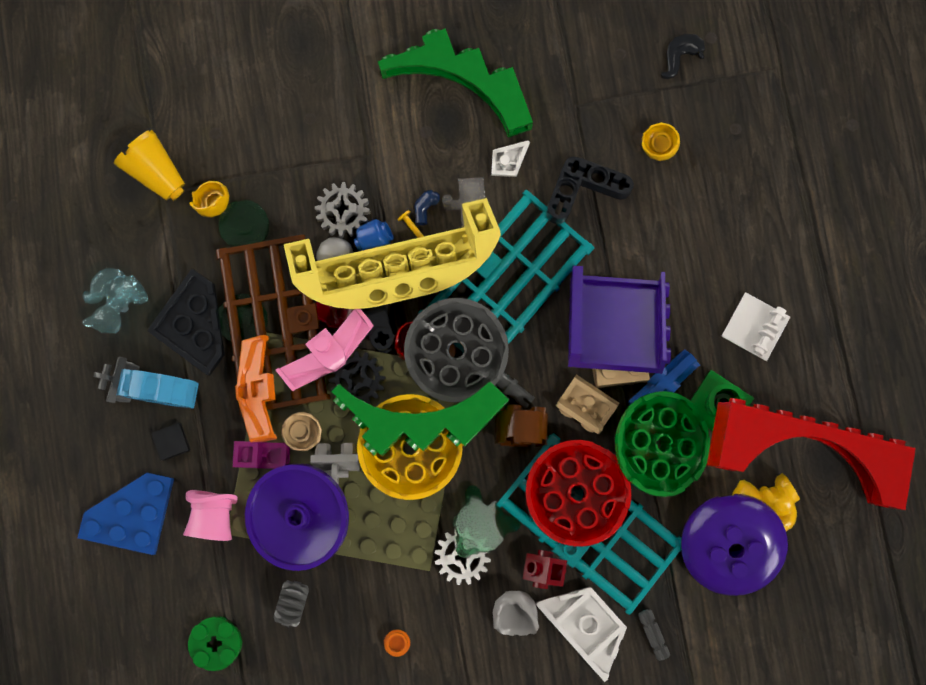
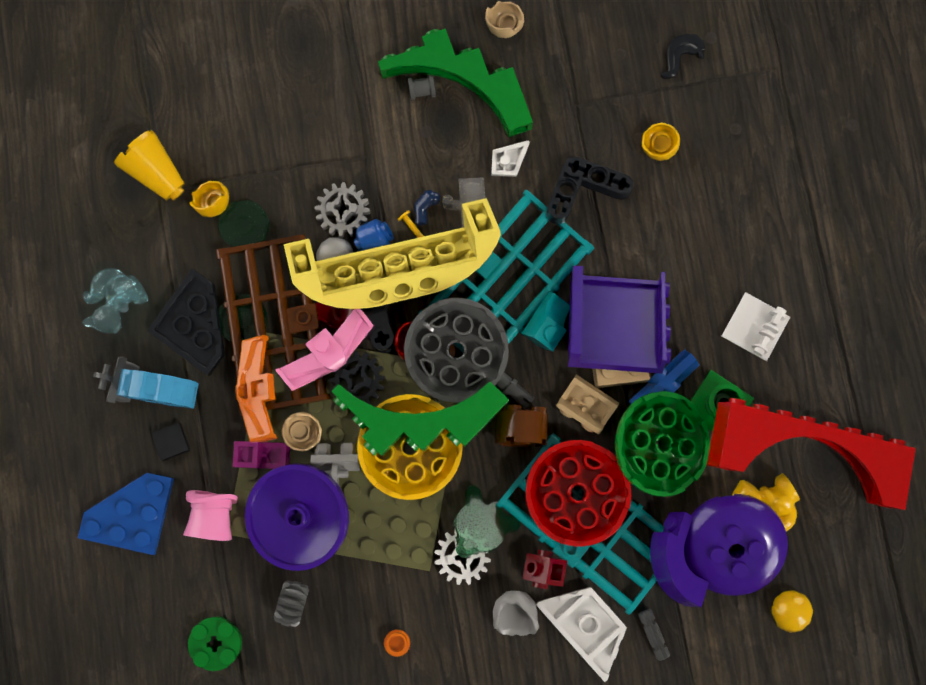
(421, 87): none -> dark grey bush
(504, 19): none -> tan hair
(547, 323): none -> teal arch
(670, 564): none -> dark purple arch
(792, 611): none -> yellow hair

